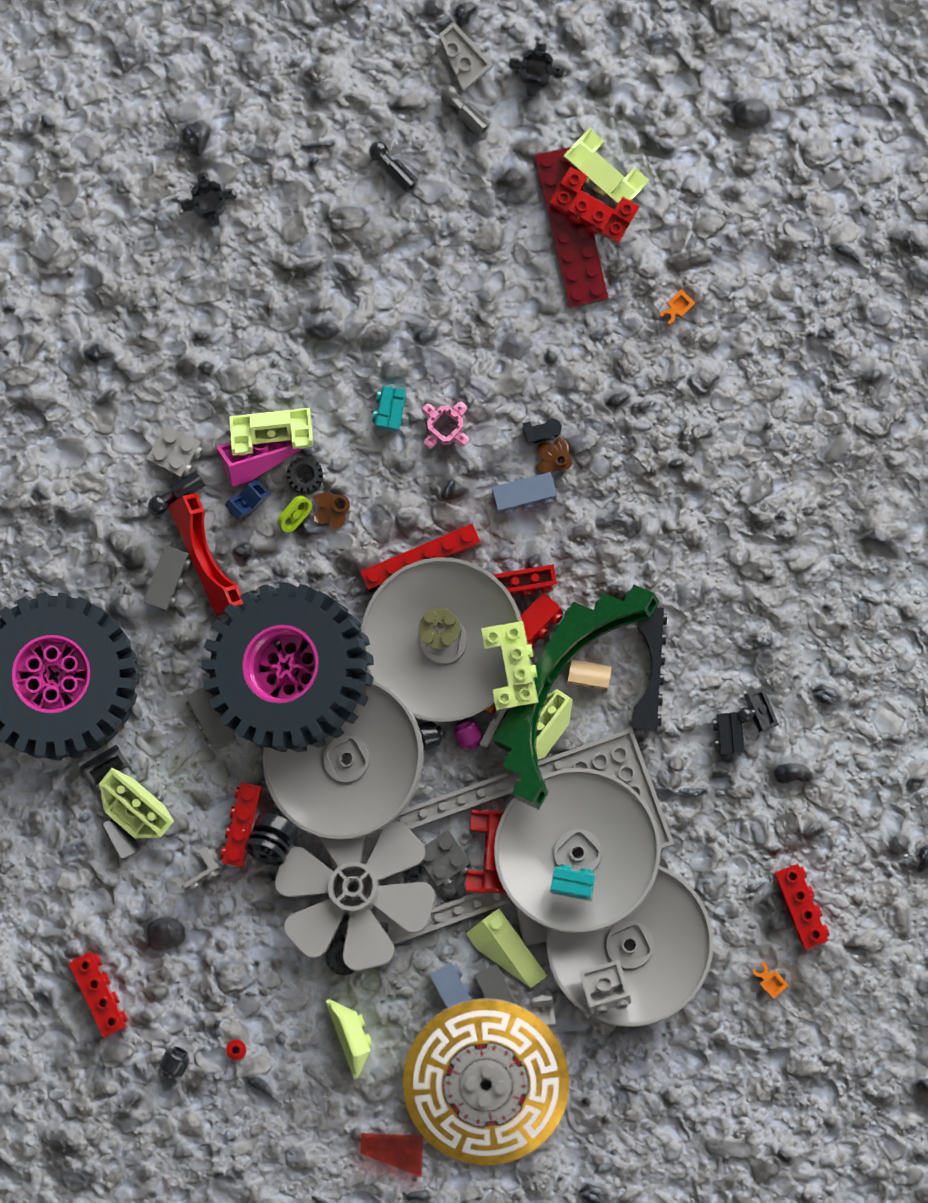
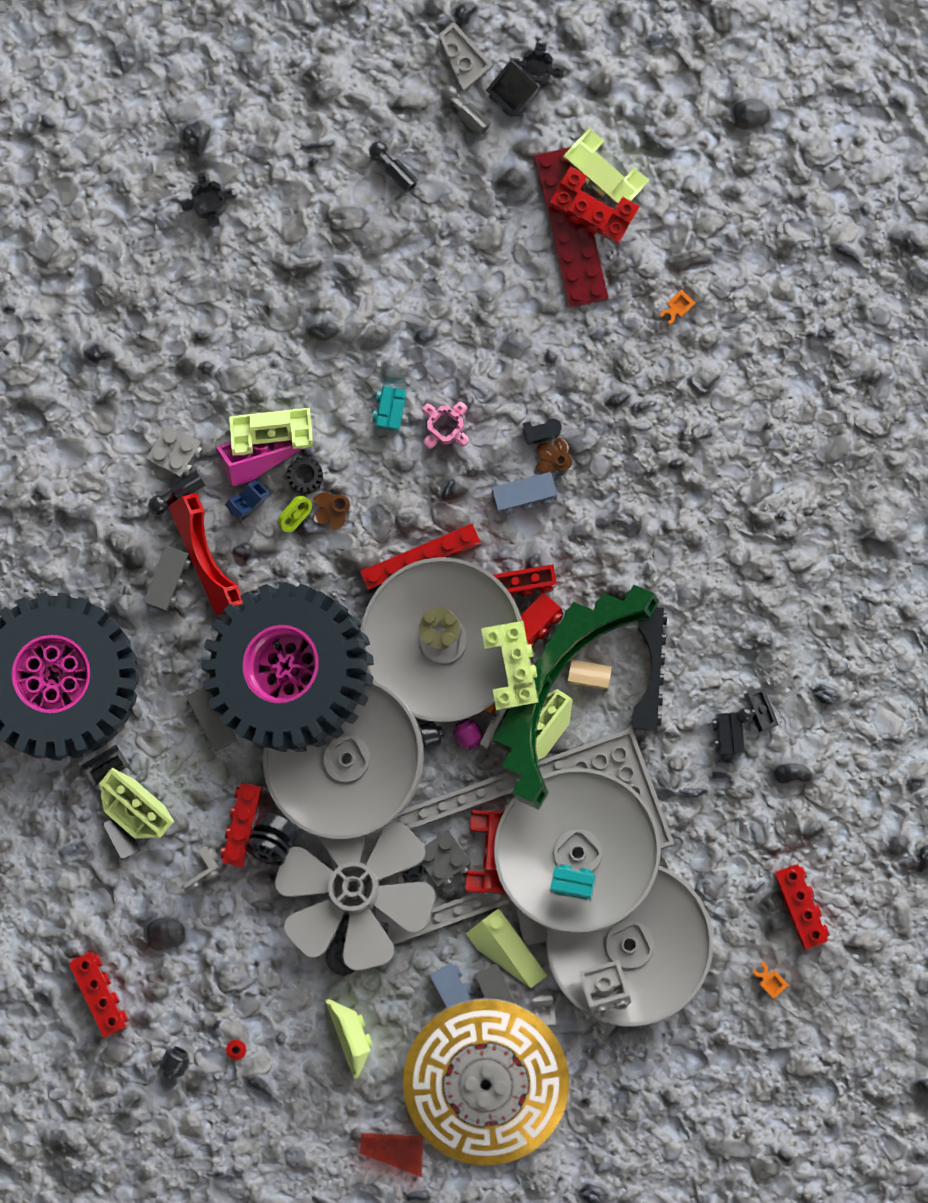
(513, 89): none -> black plate

